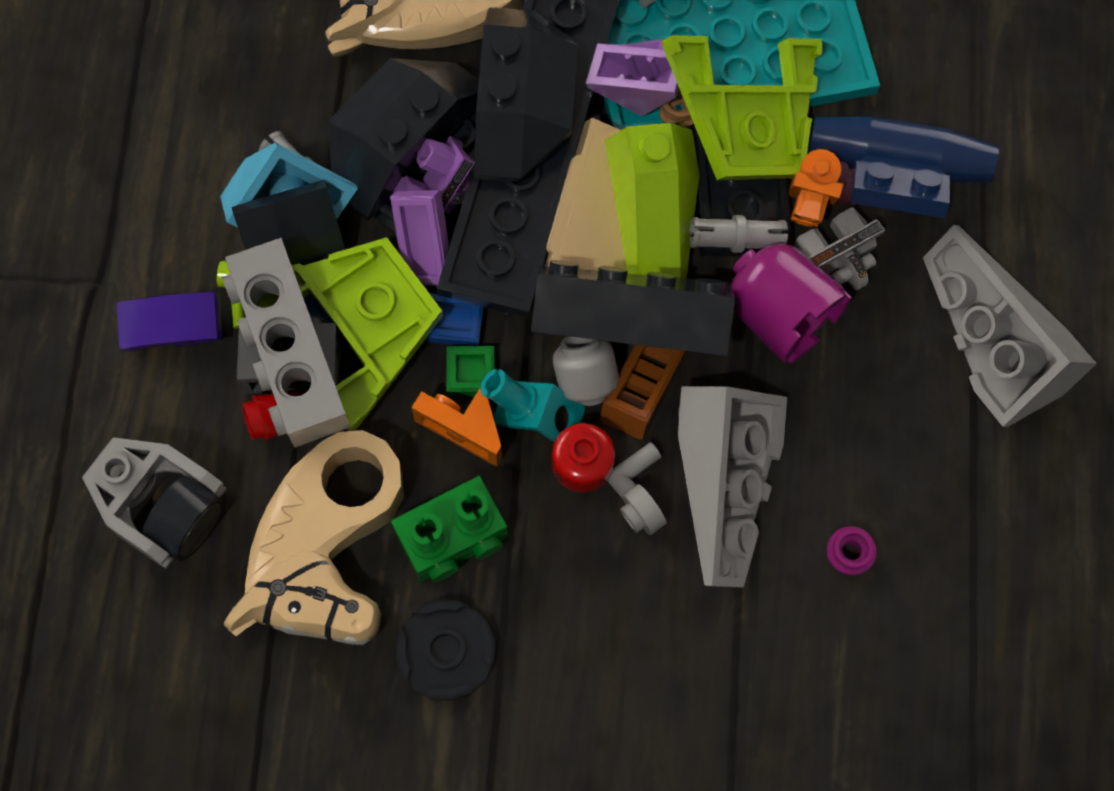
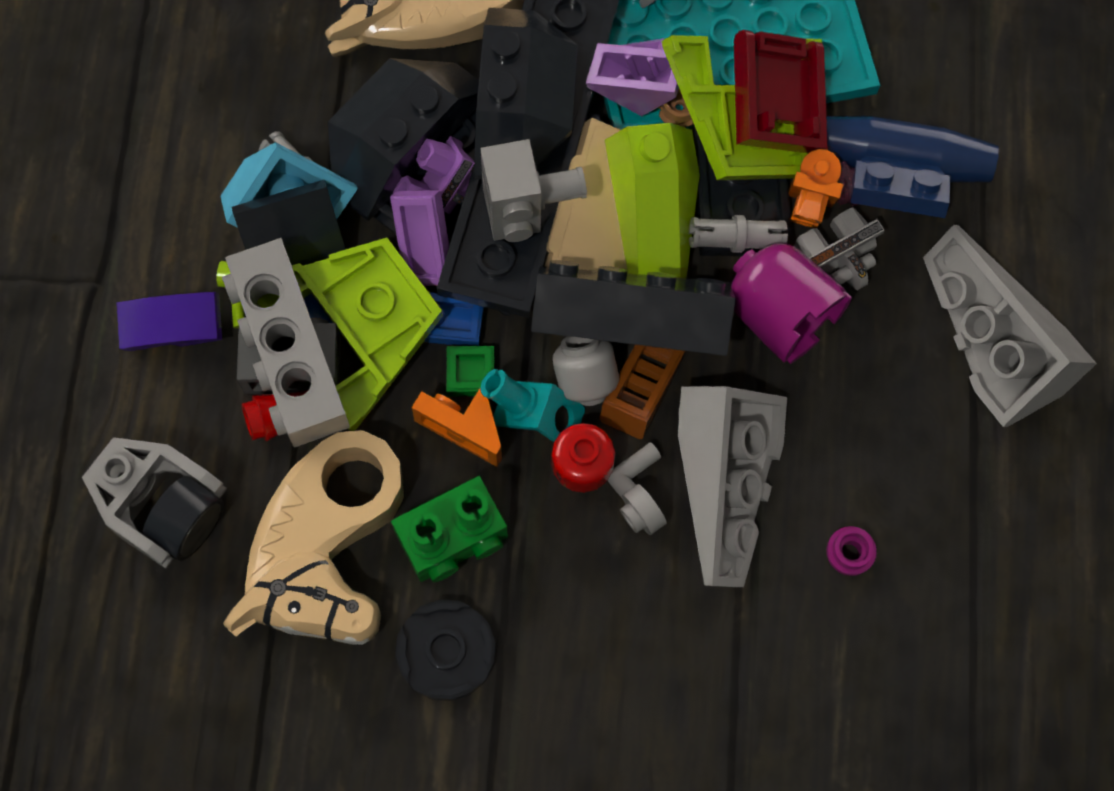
(517, 191): none -> light grey brick
(779, 88): none -> dark red container

